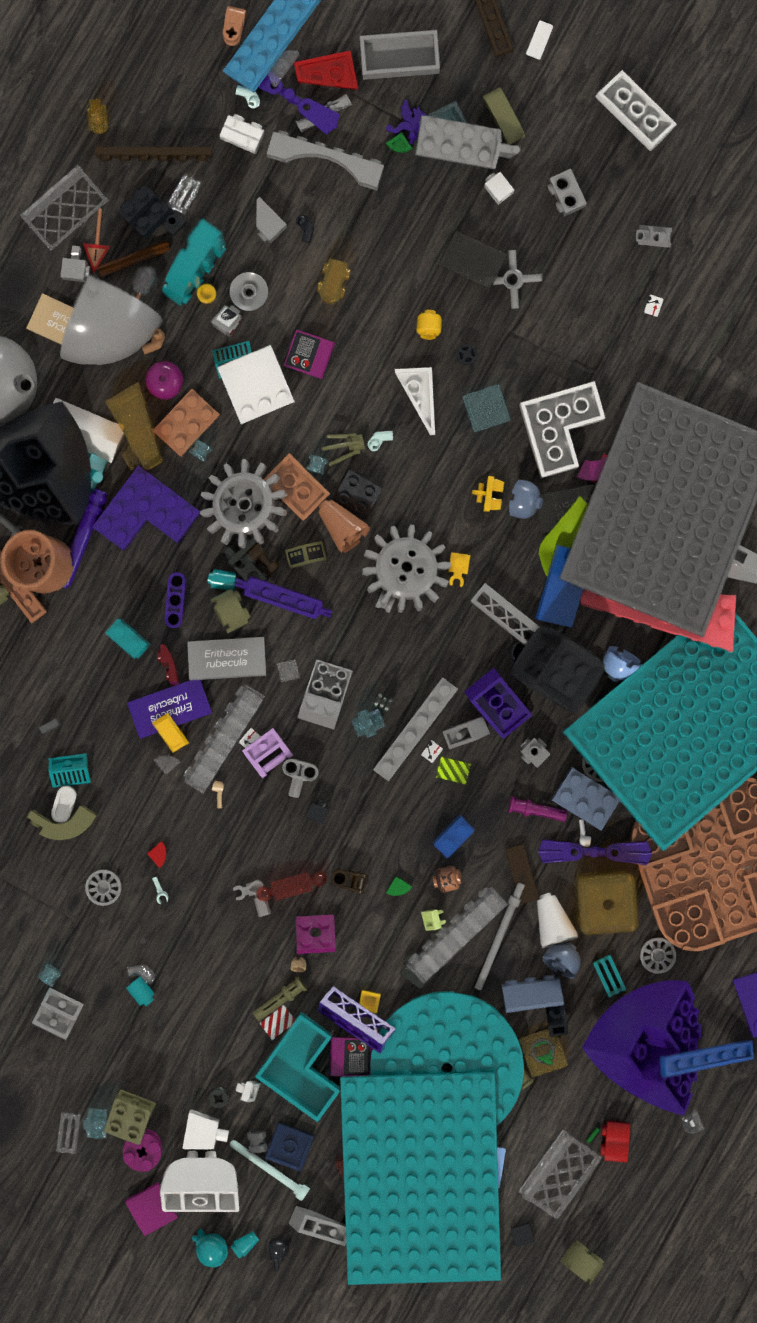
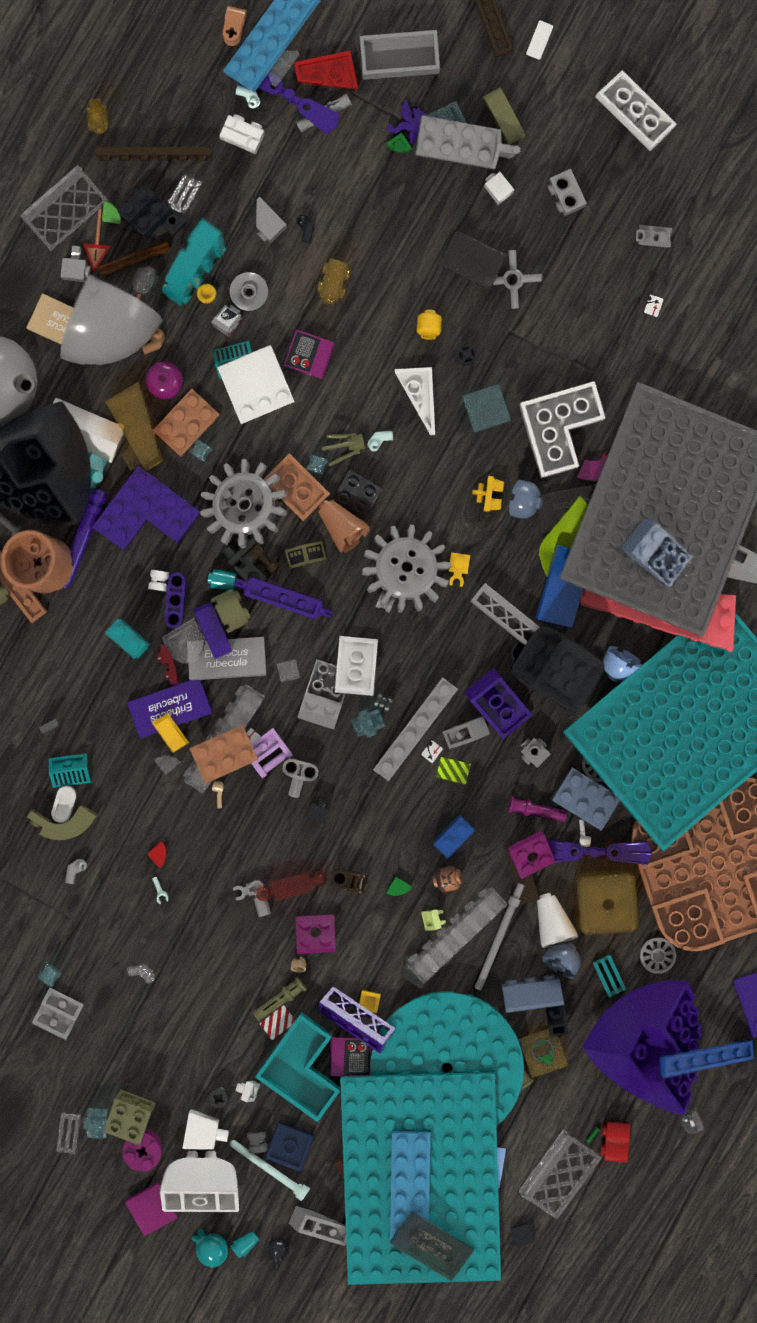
(74, 868): none -> light grey arm
(103, 887): light grey wheel -> none
(110, 213): none -> bright green tile
(140, 991): teal brick -> none
(158, 576): none -> white wheel
(185, 642): none -> clear tile
(212, 630): none -> dark purple beam
(224, 754): none -> nougat plate
(287, 148): light grey arch -> none
(356, 665): none -> white plate
(409, 1177): none -> dark azure plate
(431, 1246): none -> clear smoke tile
(520, 851): none -> magenta piece
(582, 1263): olive brick -> none
(656, 551): none -> sand blue slope

